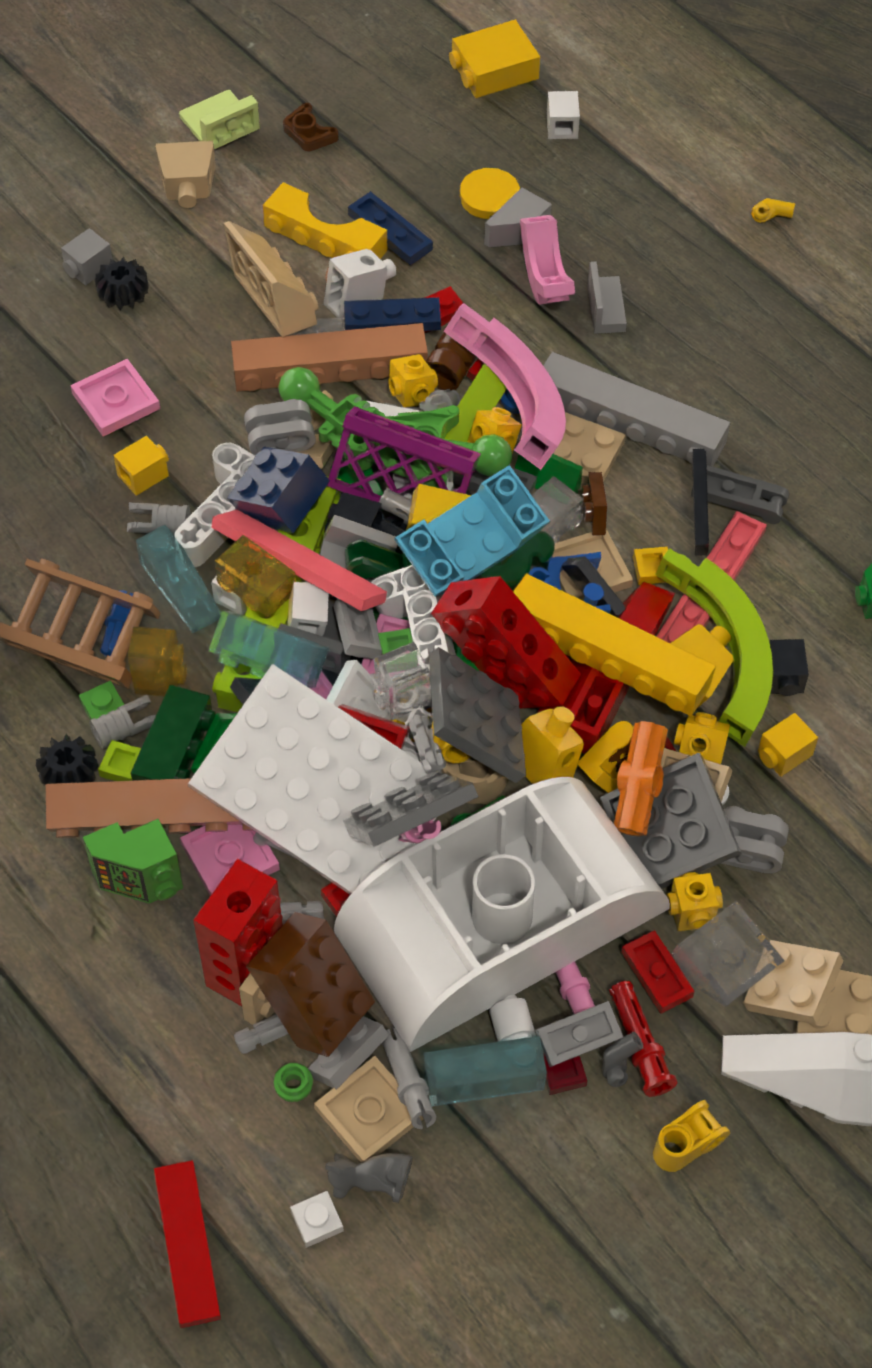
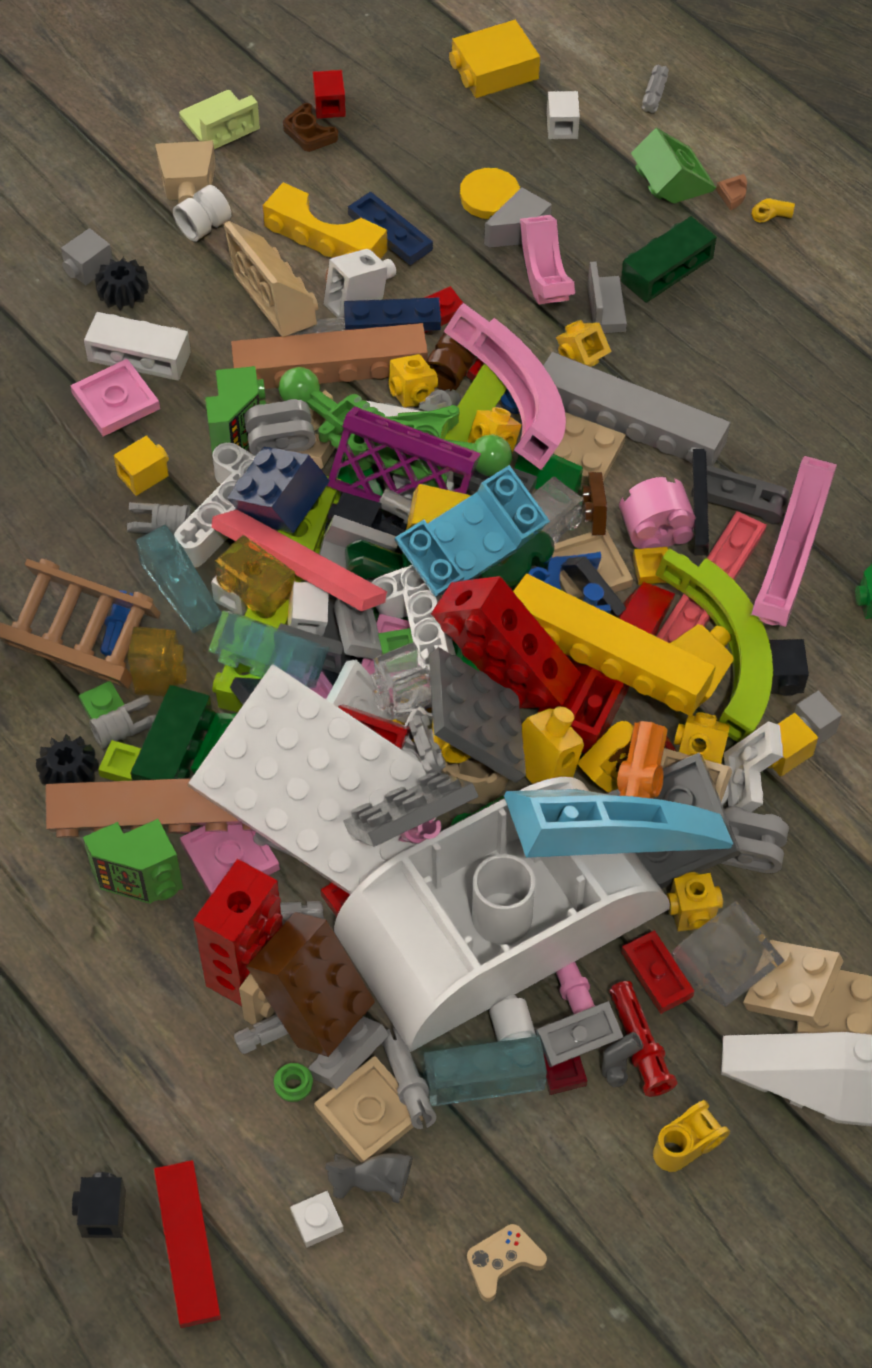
(100, 1206): none -> black brick
(147, 346): none -> white brick
(200, 213): none -> white wheel
(237, 393): none -> bright green piece
(329, 94): none -> red brick
(501, 1255): none -> tan piece
(583, 343): none -> yellow brick
(598, 823): none -> medium azure wedge
(655, 89): none -> light grey axle
(658, 514): none -> bright pink brick
(668, 259): none -> dark green brick
(671, 168): none -> bright green slope
(733, 190): none -> nougat tile
(747, 761): none -> white plate
(794, 542): none -> bright pink arch
(819, 716): none -> light grey plate

